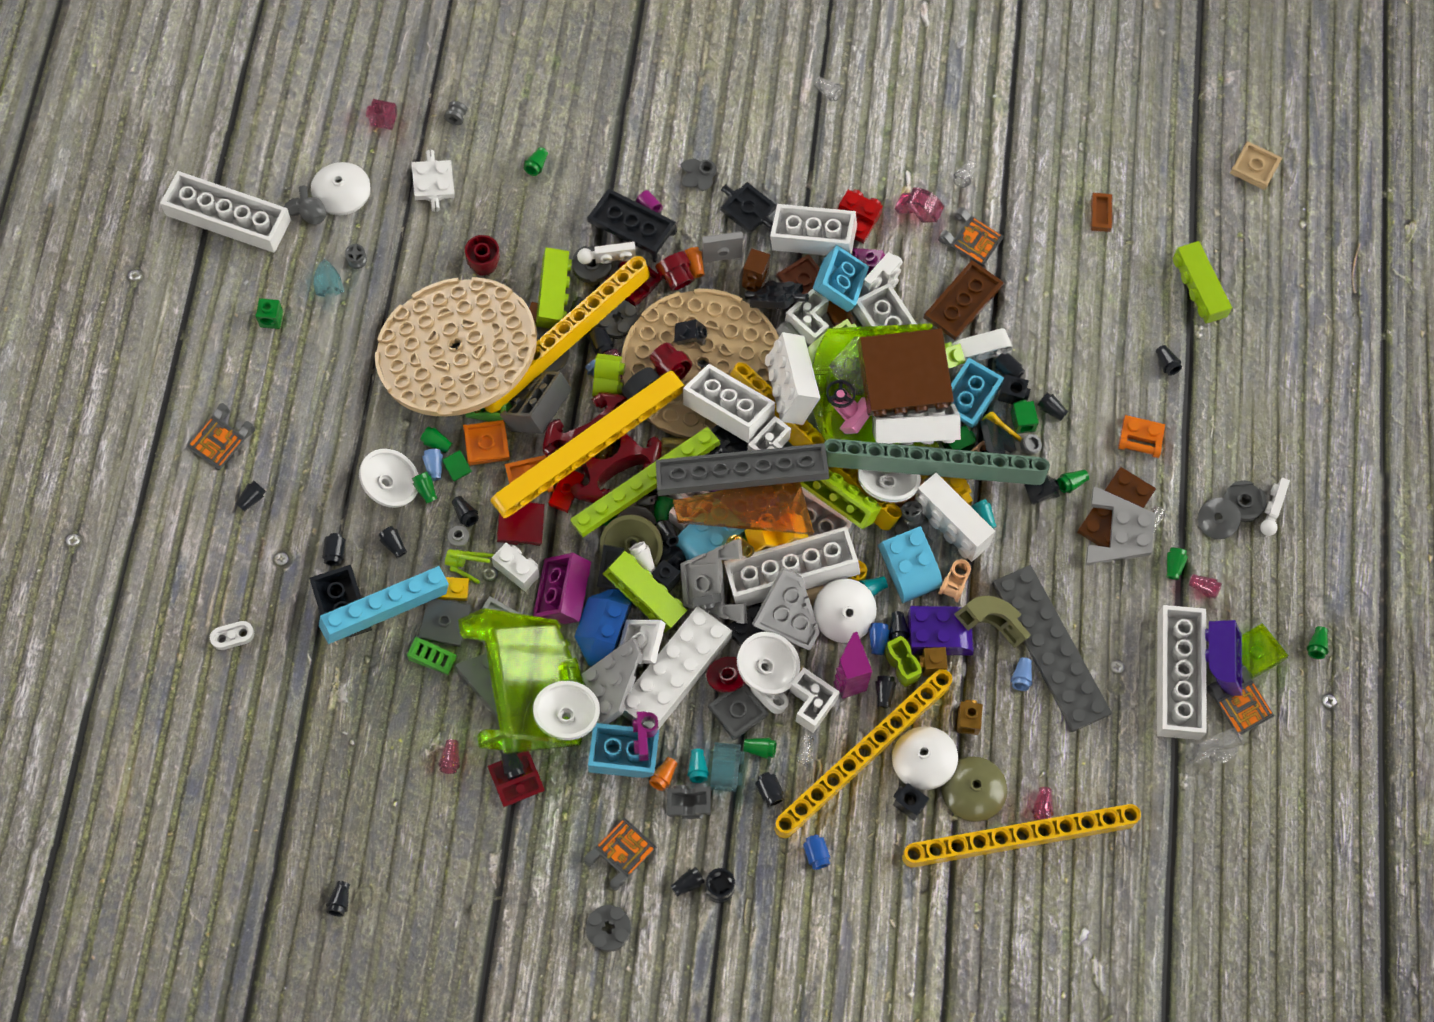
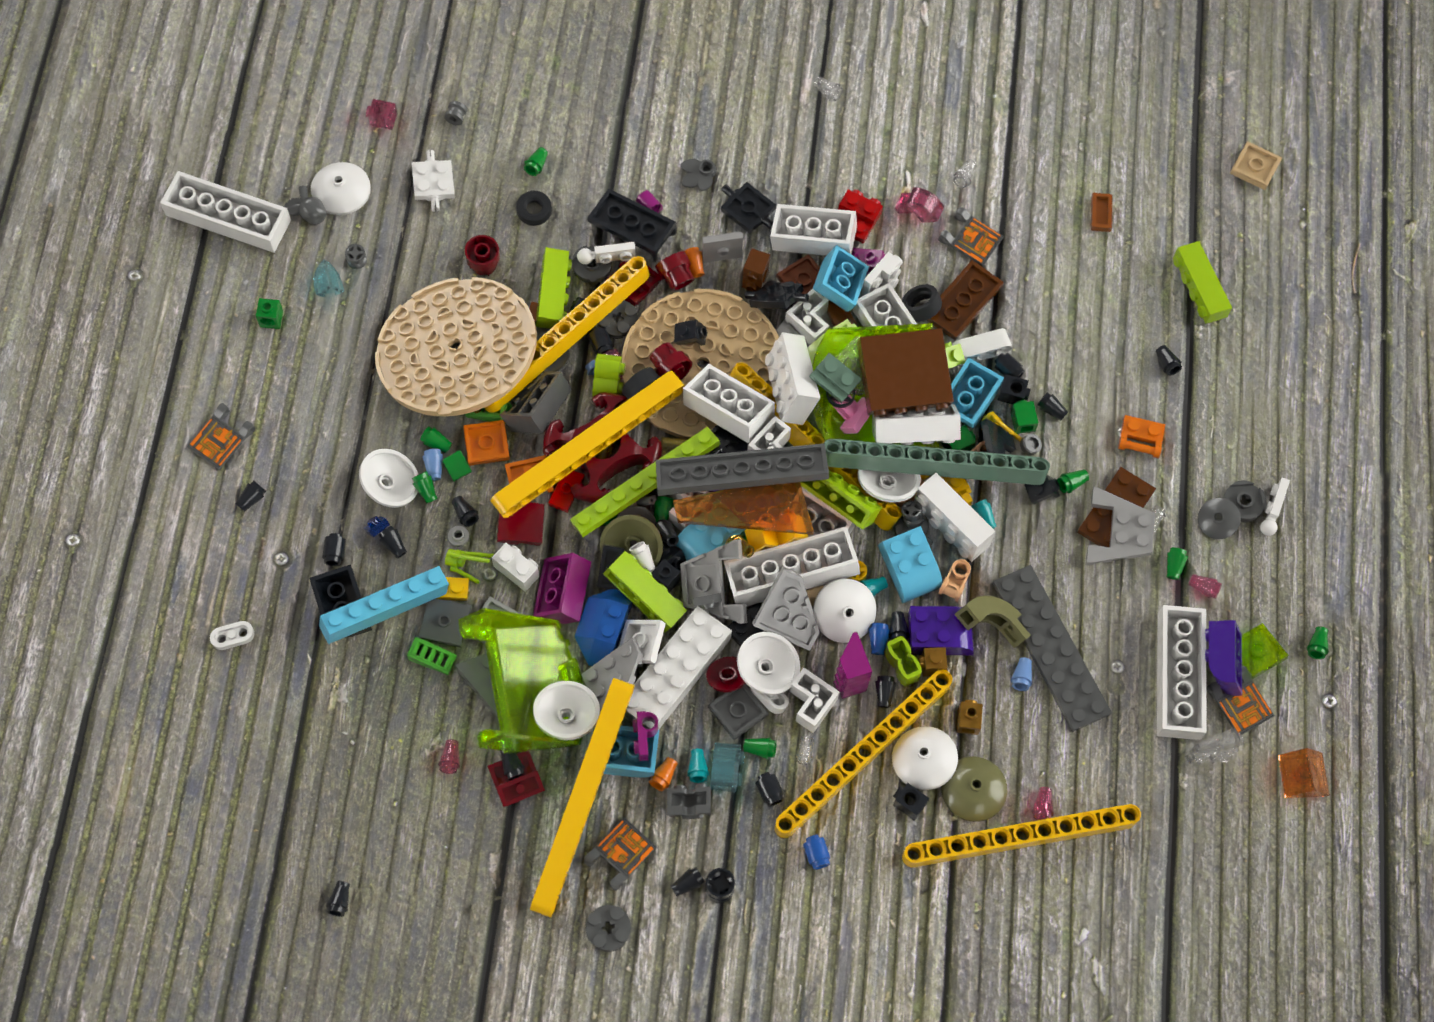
(376, 525): none -> clear blue plate
(534, 219): none -> black tyre
(582, 797): none -> yellow beam
(835, 378): none -> sand green plate
(921, 293): none -> black tyre
(1303, 774): none -> clear orange slope

